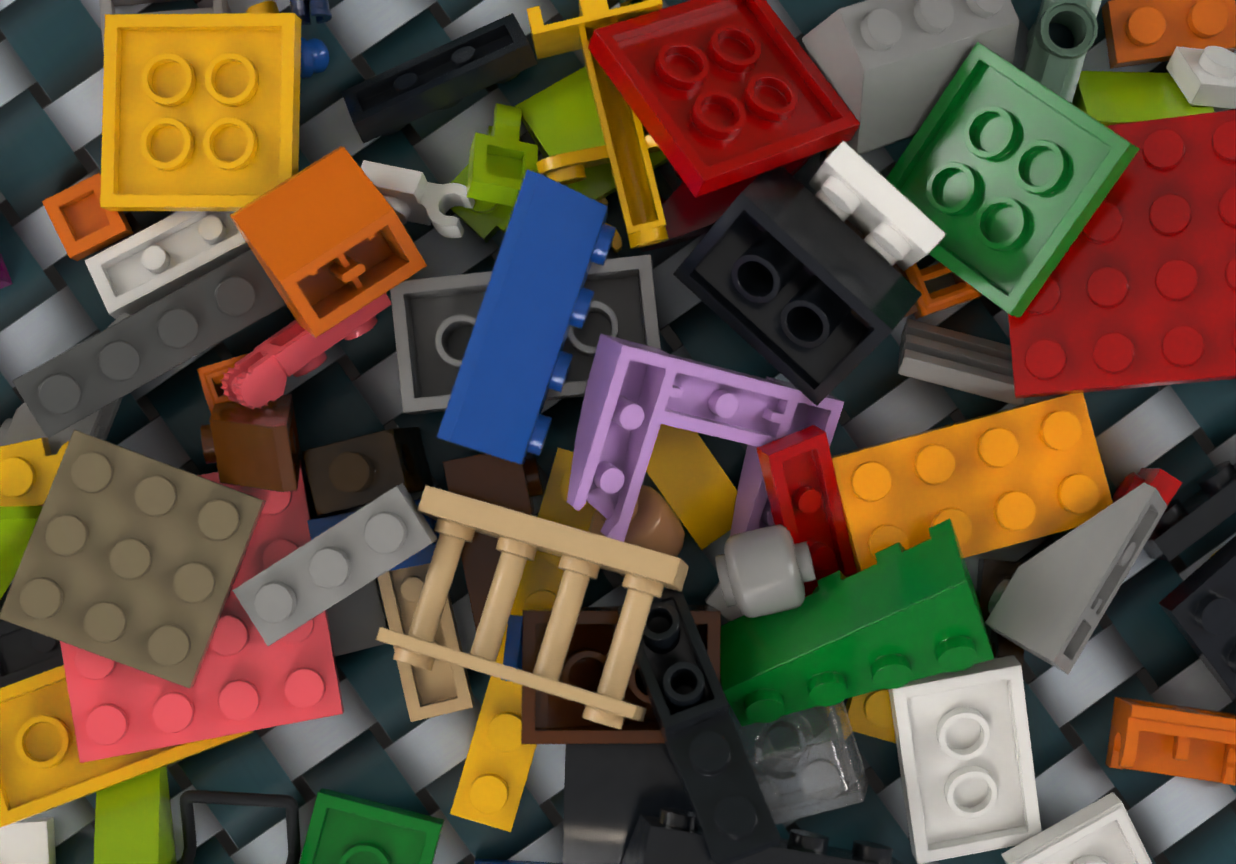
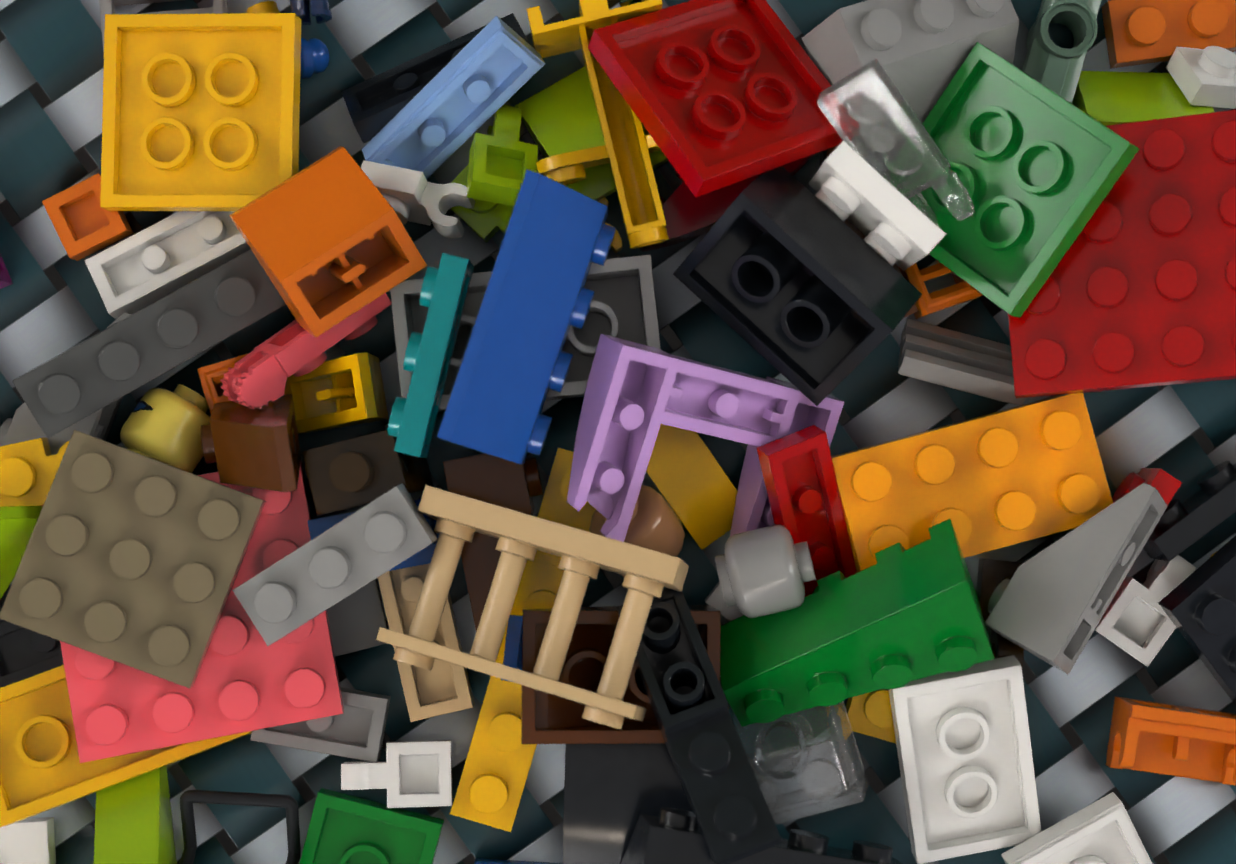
(168, 427): none -> light yellow head
(339, 394): none -> yellow slope
(352, 735): none -> light grey plate
(412, 774): none -> white plate
(430, 355): none -> teal plate
(456, 101): none -> light blue tile
(890, 137): none -> clear hinge
(1134, 615): none -> white plate

